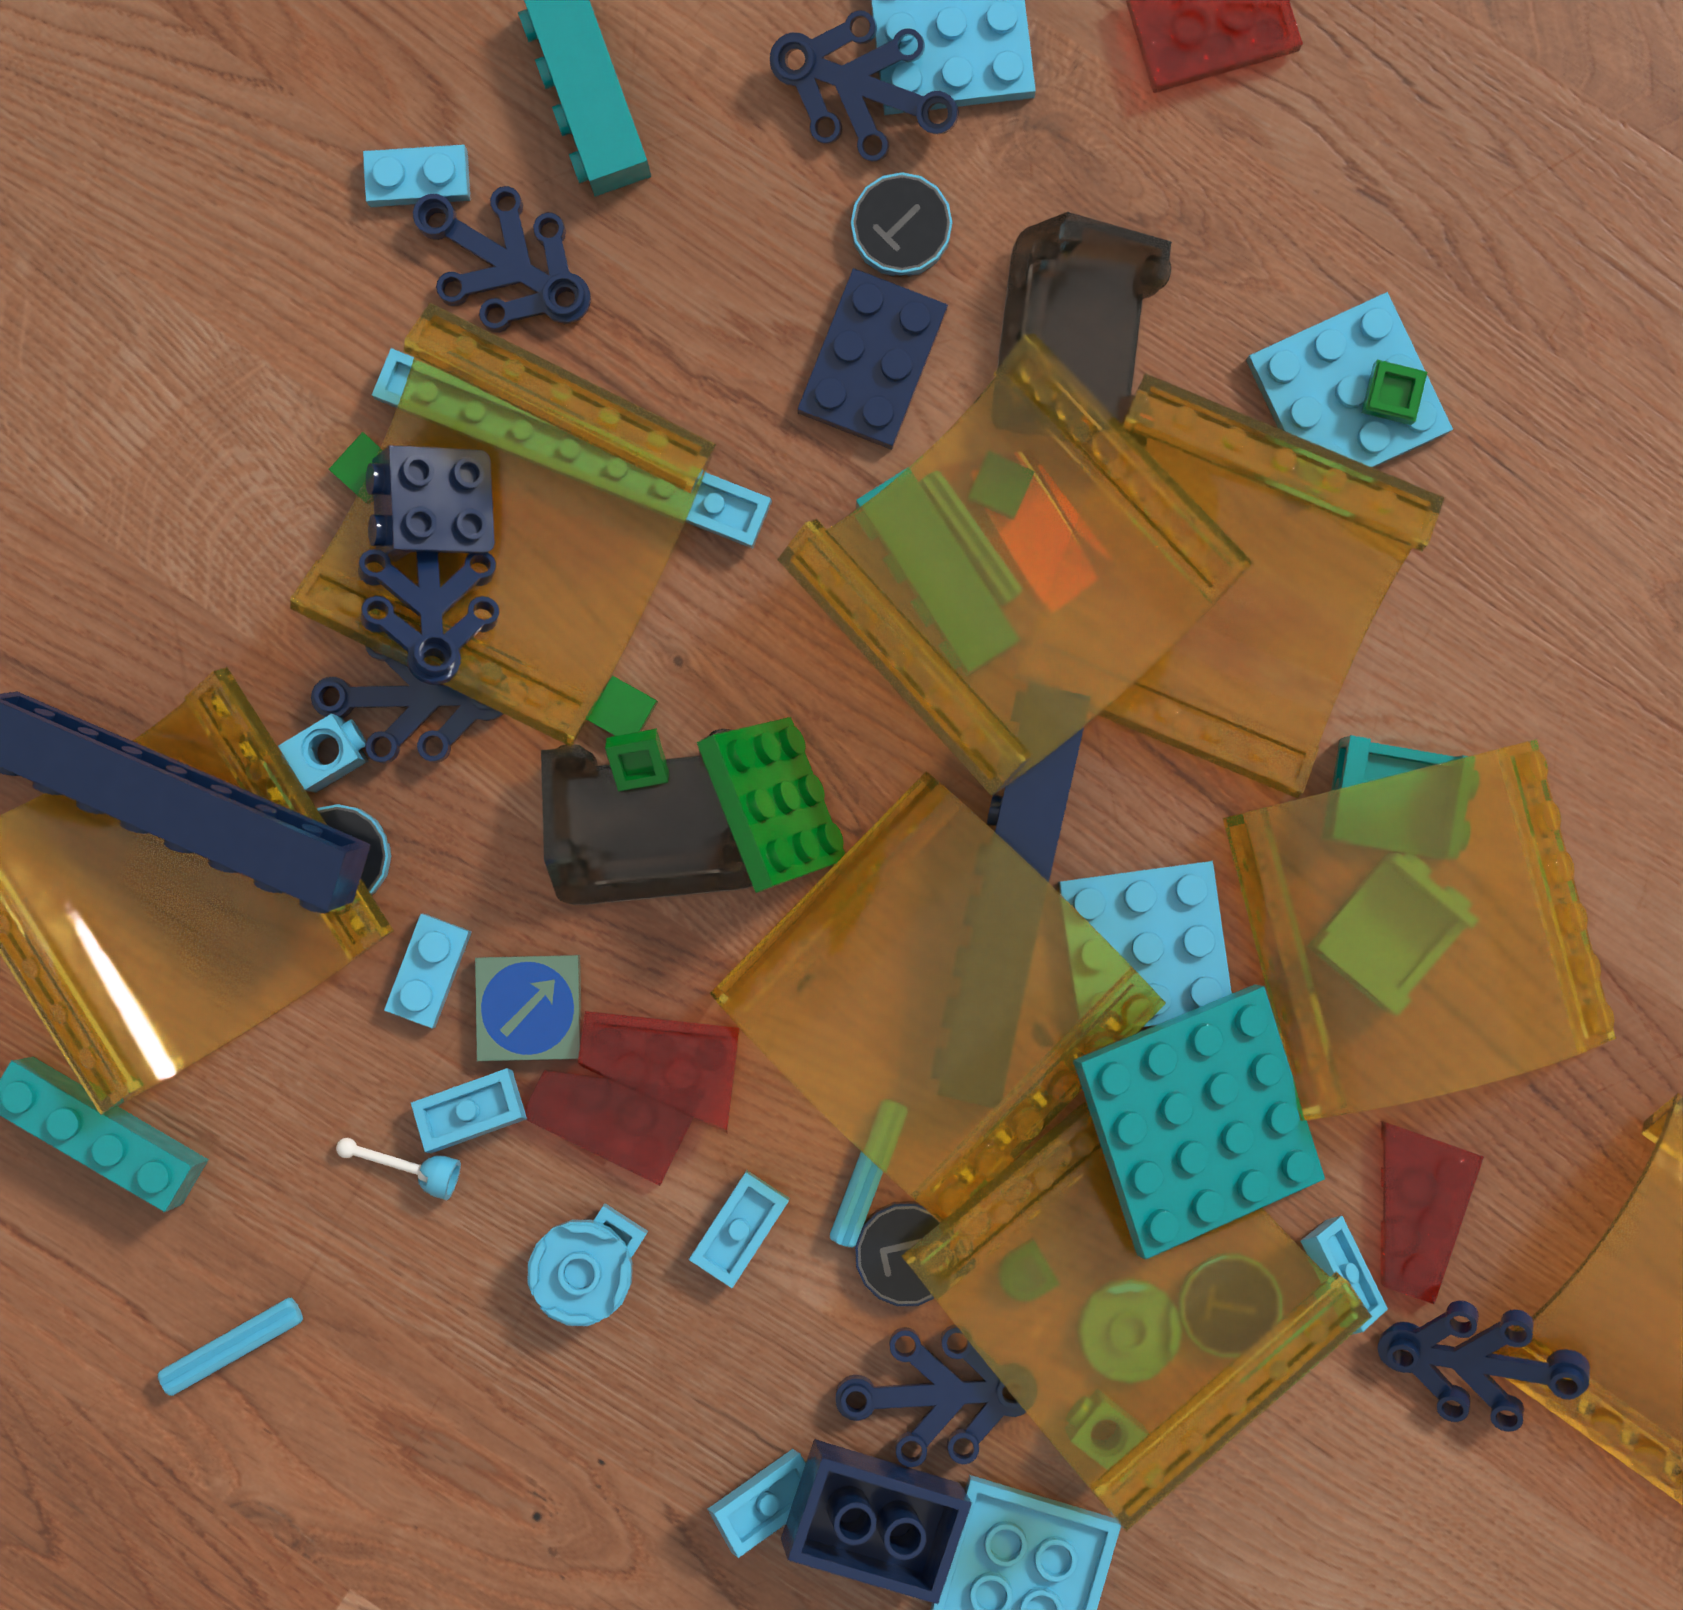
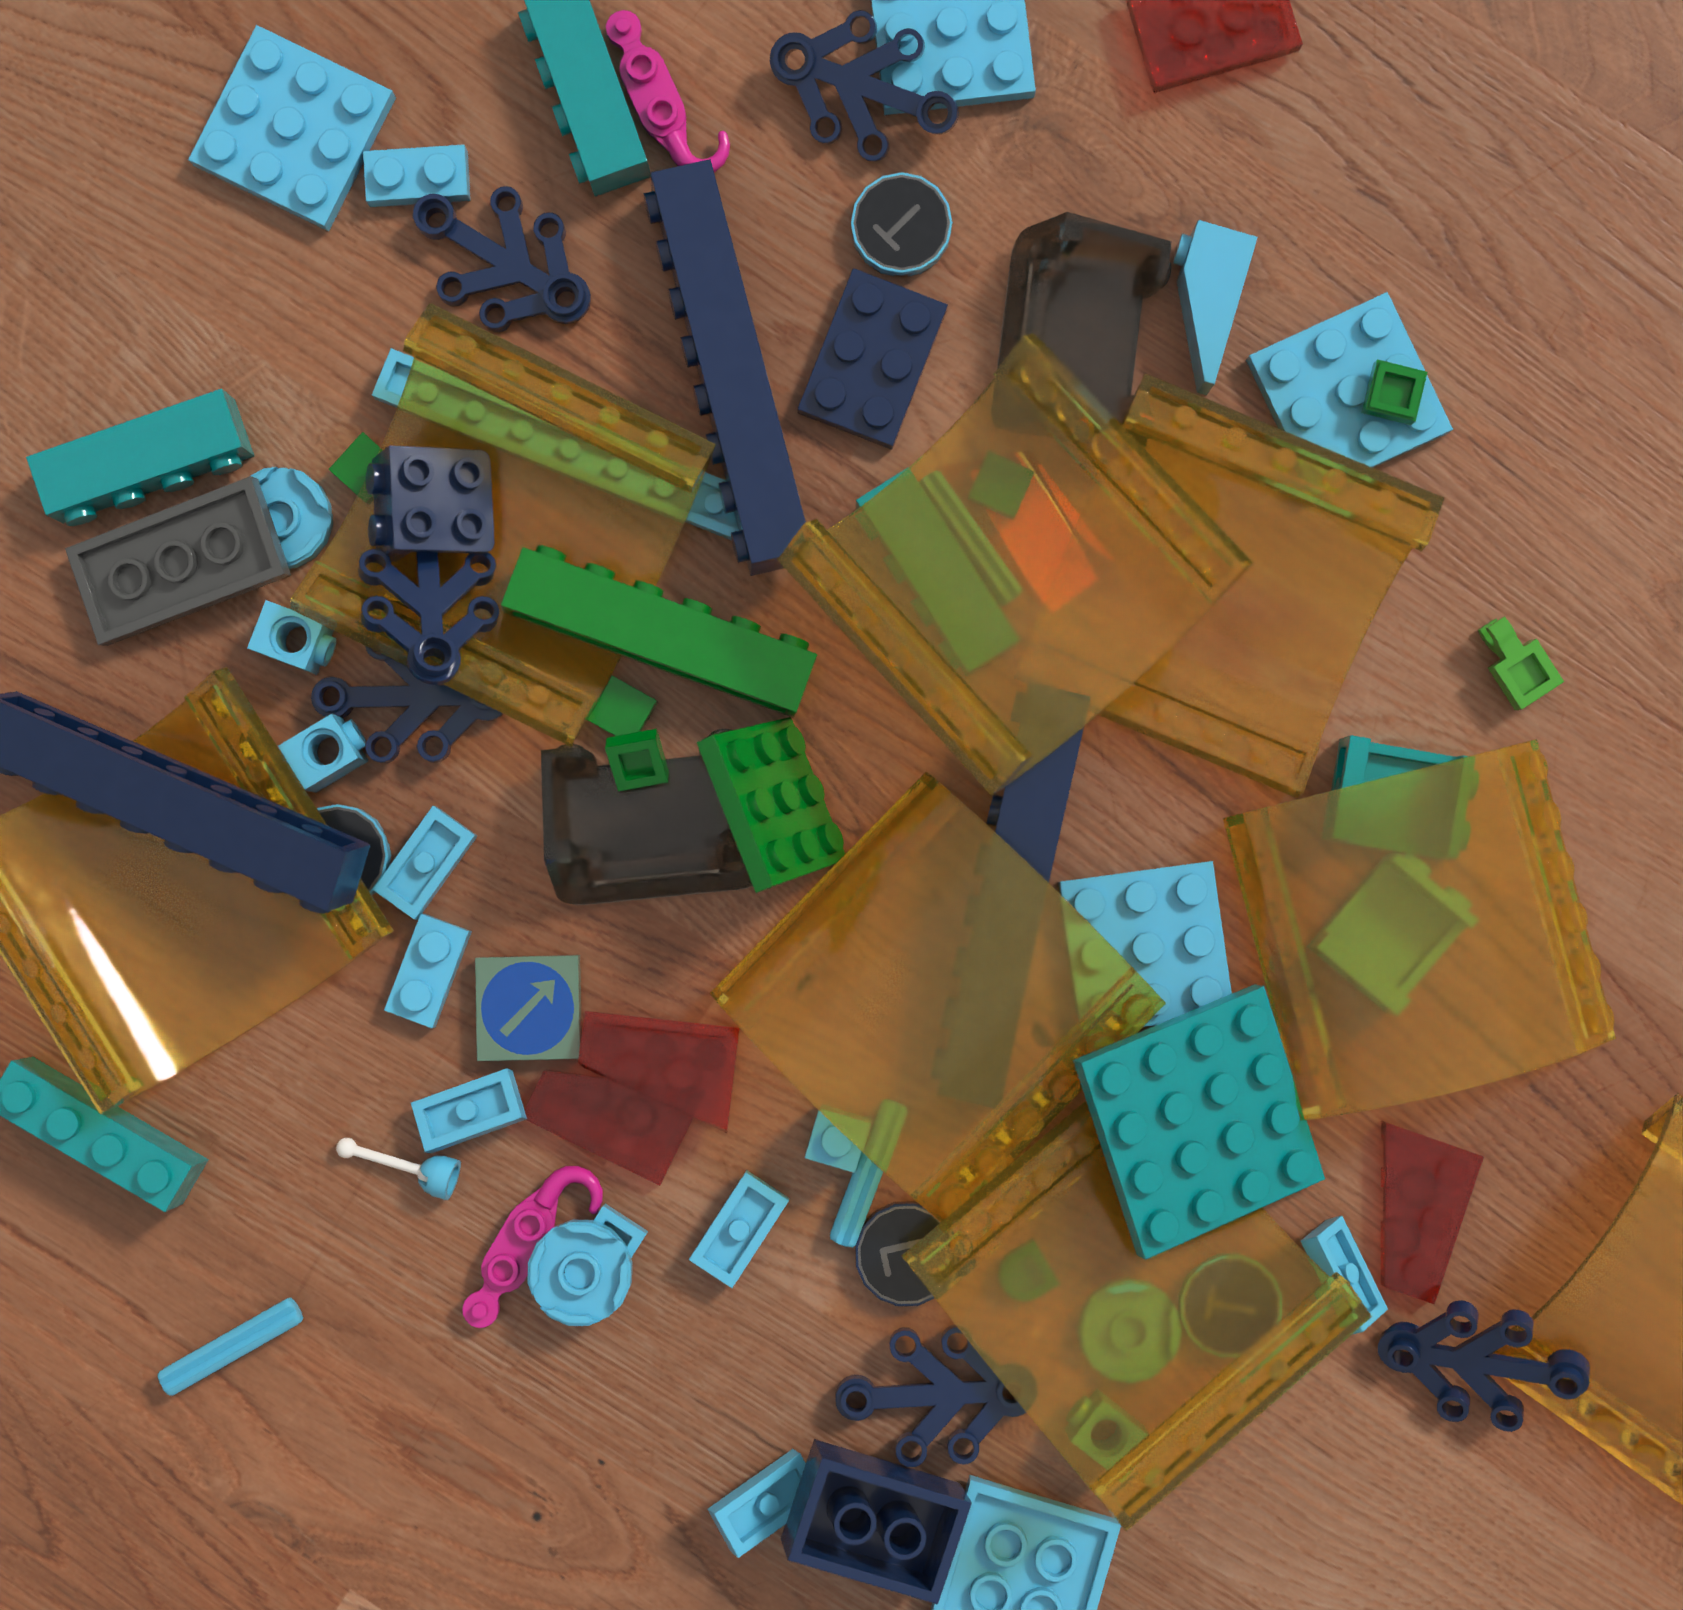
(140, 458): none -> teal brick
(178, 561): none -> dark grey plate
(271, 635): none -> medium azure brick
(292, 128): none -> medium azure plate
(298, 512): none -> medium azure tile
(425, 862): none -> medium azure plate
(508, 1257): none -> dark pink piece
(655, 92): none -> dark pink piece
(658, 631): none -> green brick
(728, 363): none -> dark blue brick
(831, 1146): none -> medium azure brick
(1209, 290): none -> medium azure slope
(1524, 669): none -> bright green plate

